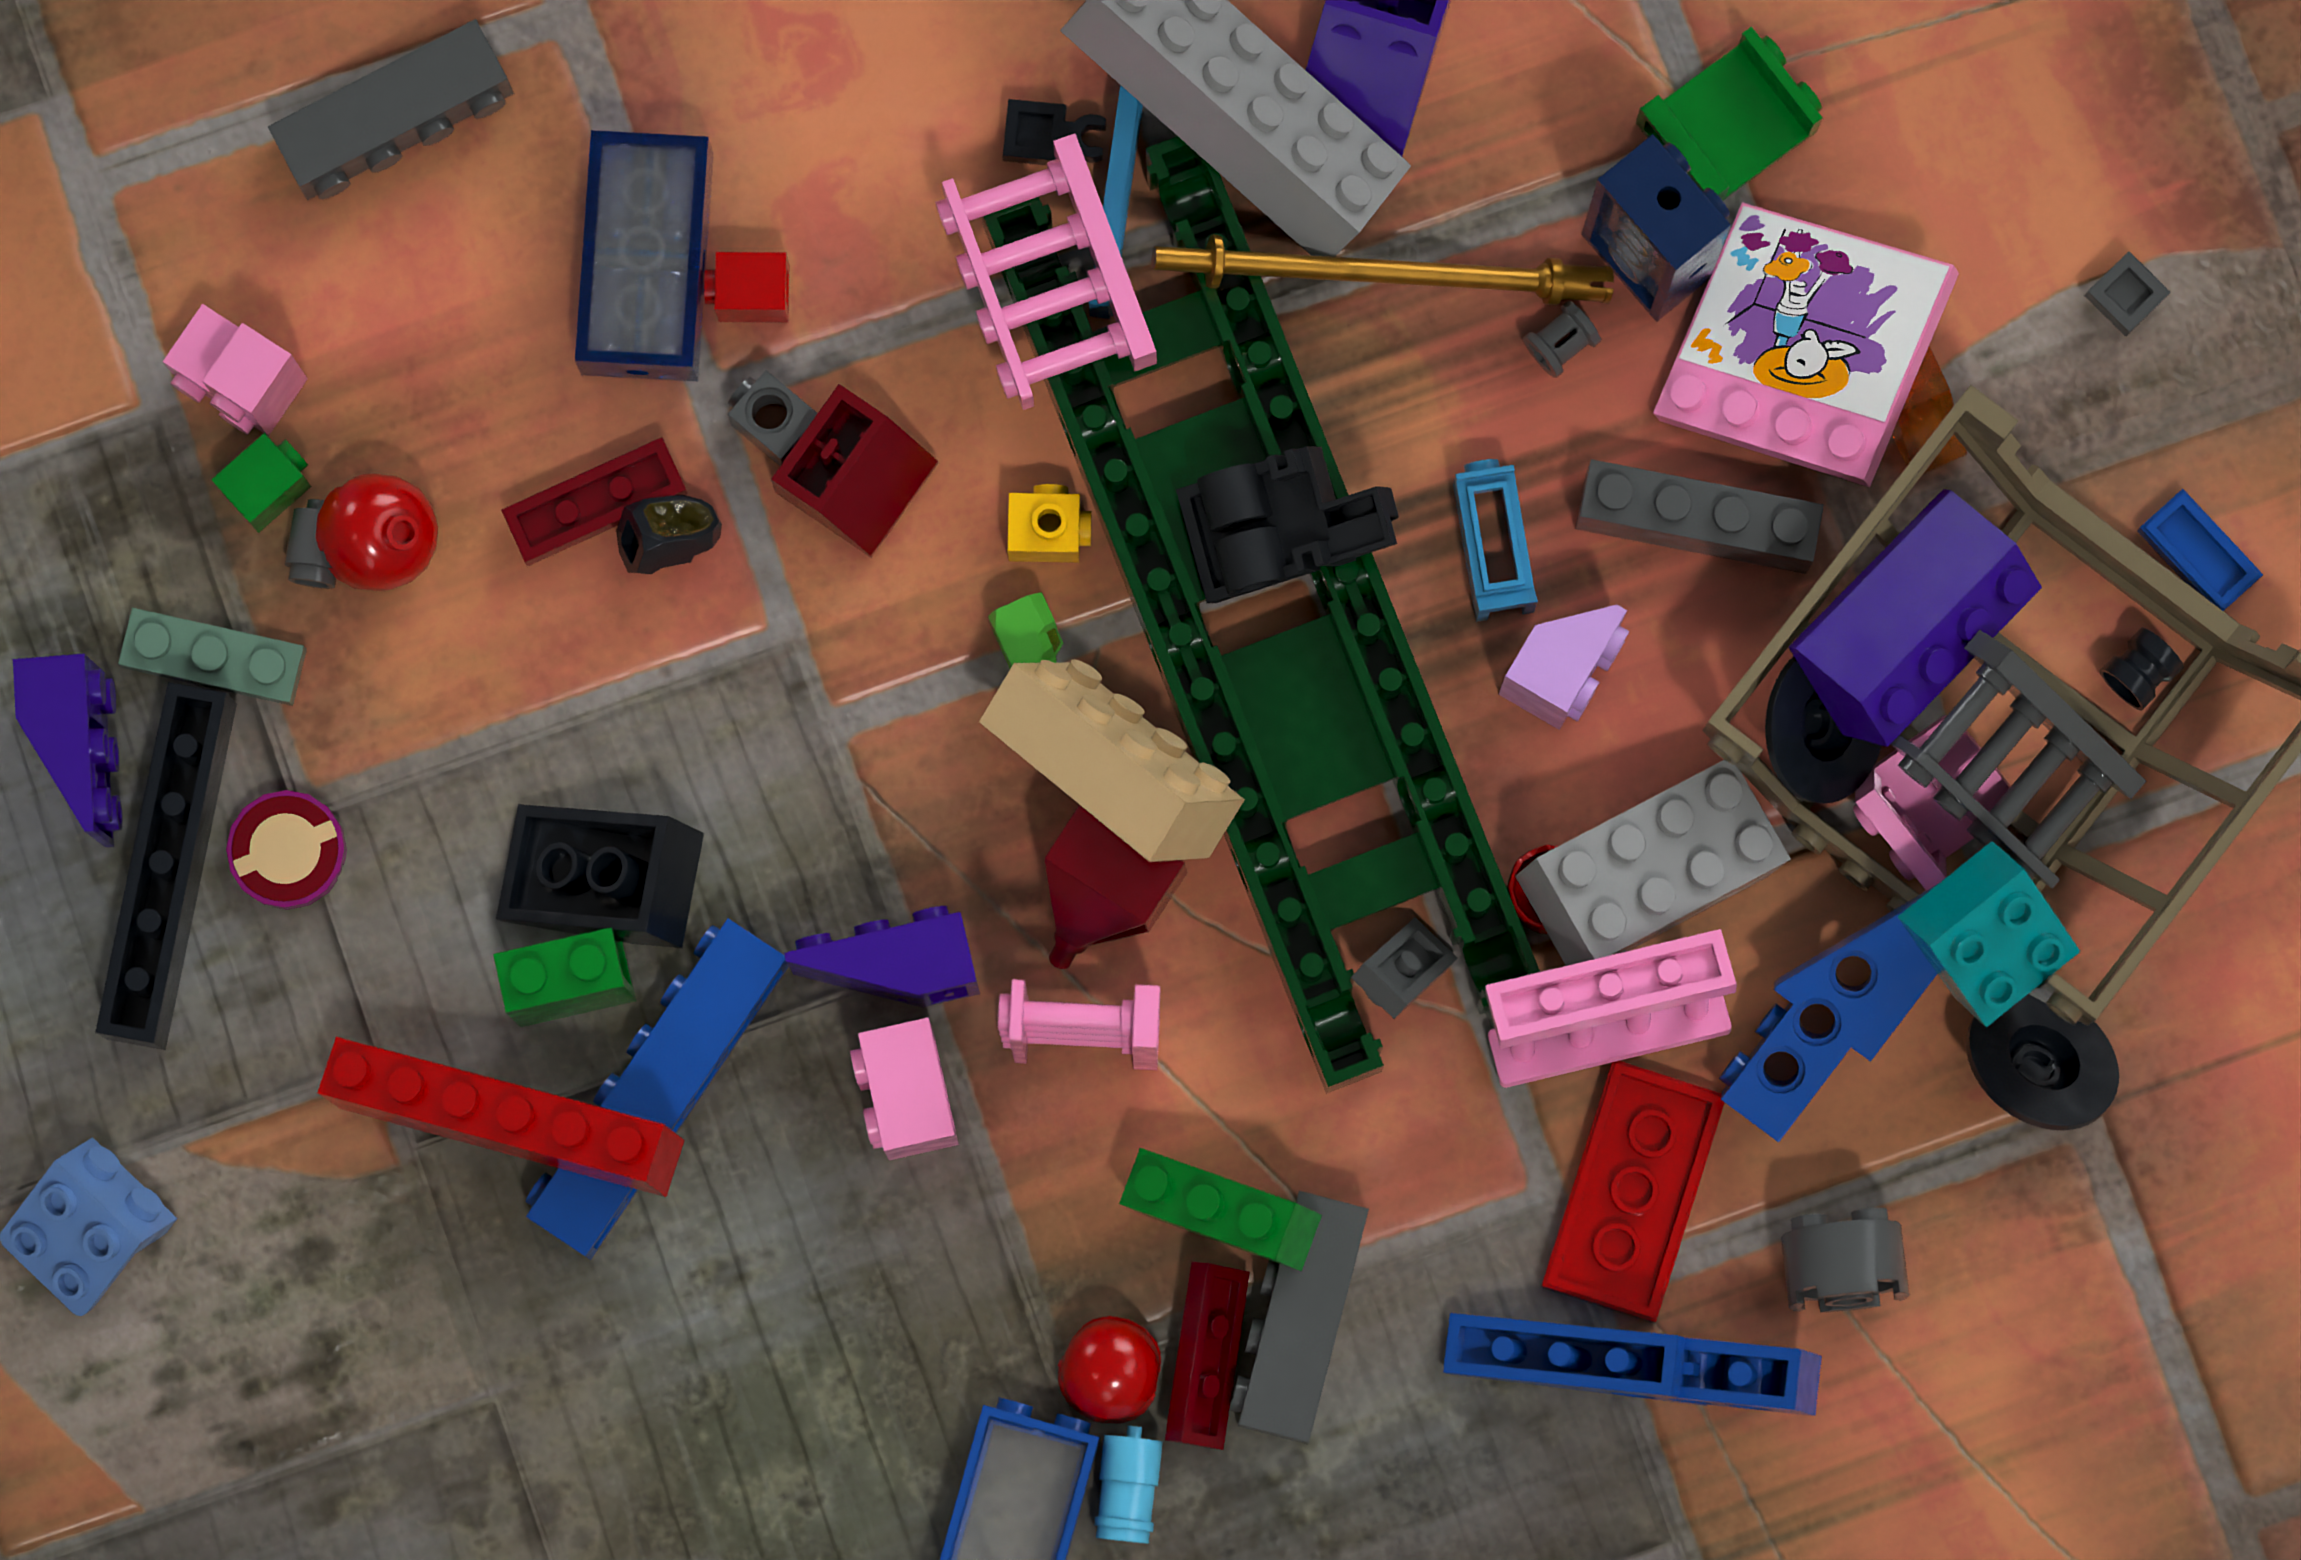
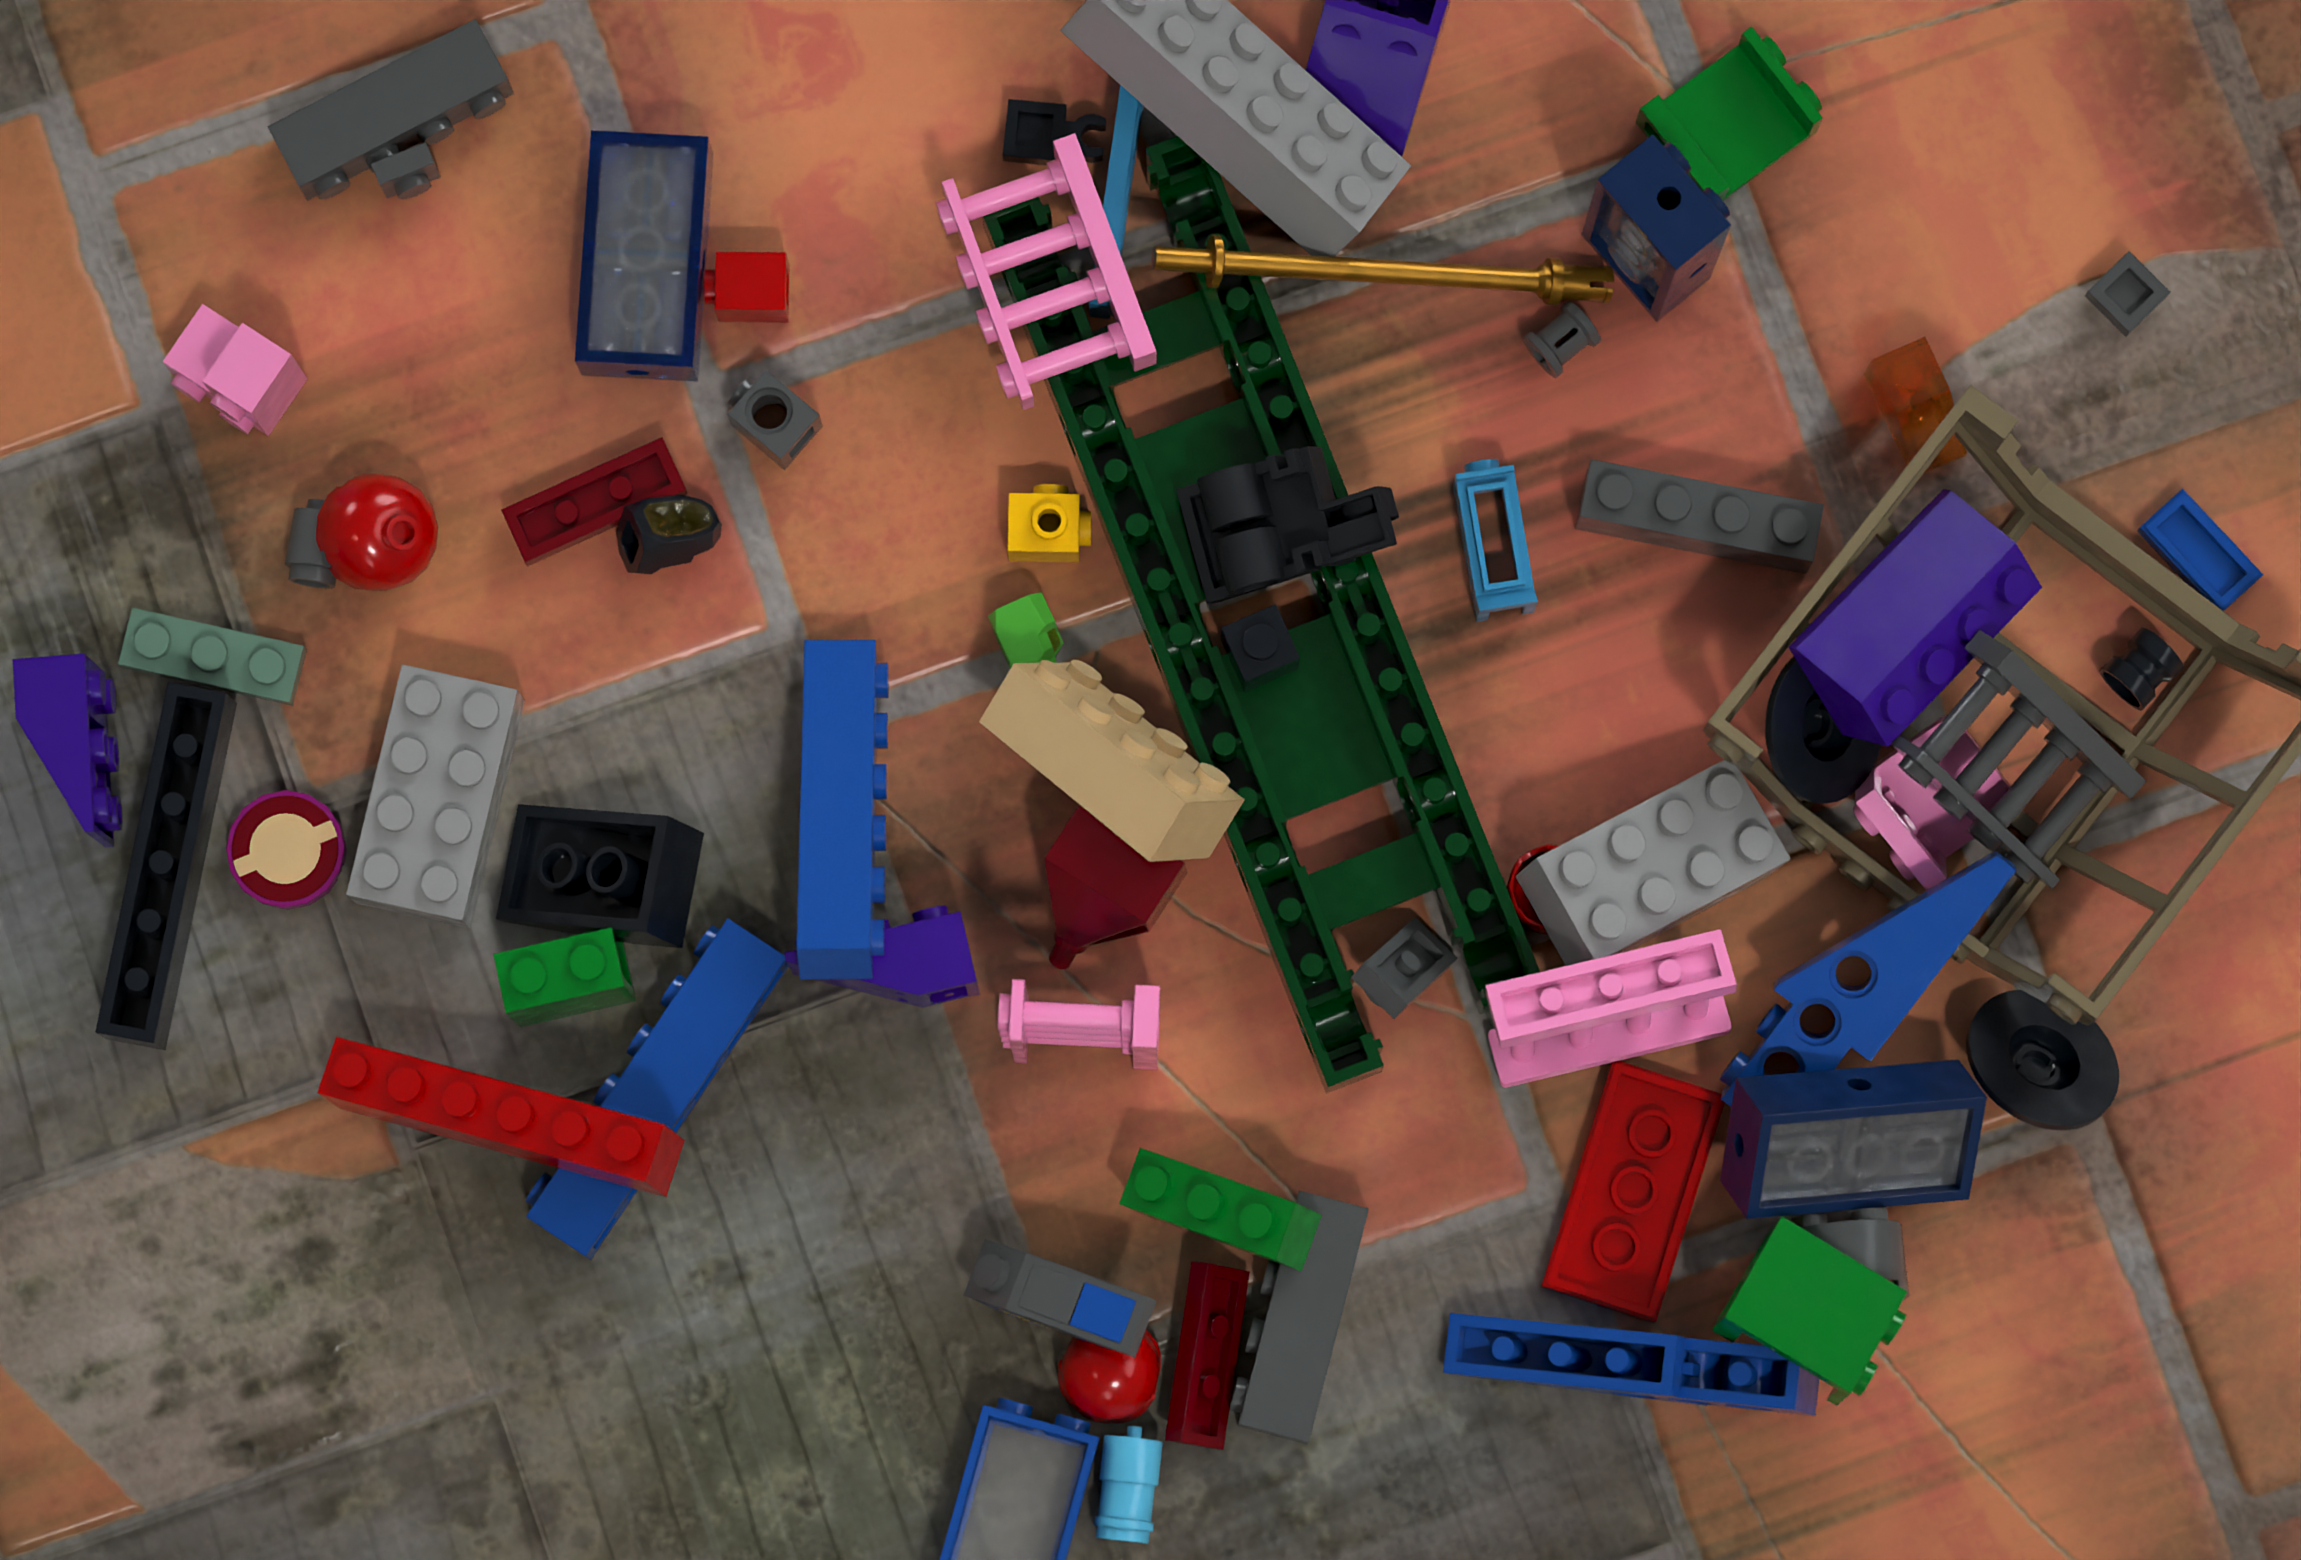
(84, 1225): medium blue bracket -> none
(263, 480): green brick -> none
(406, 172): none -> dark grey plate
(436, 796): none -> light grey brick
(839, 810): none -> blue brick
(854, 471): dark red slope -> none
(906, 1089): bright pink brick -> none
(1059, 1298): none -> slope
(1260, 648): none -> black brick
(1557, 664): lavender slope -> none
(1806, 344): plate -> none
(1814, 1308): none -> green panel
(1852, 1138): none -> brick
(1989, 933): teal brick -> none

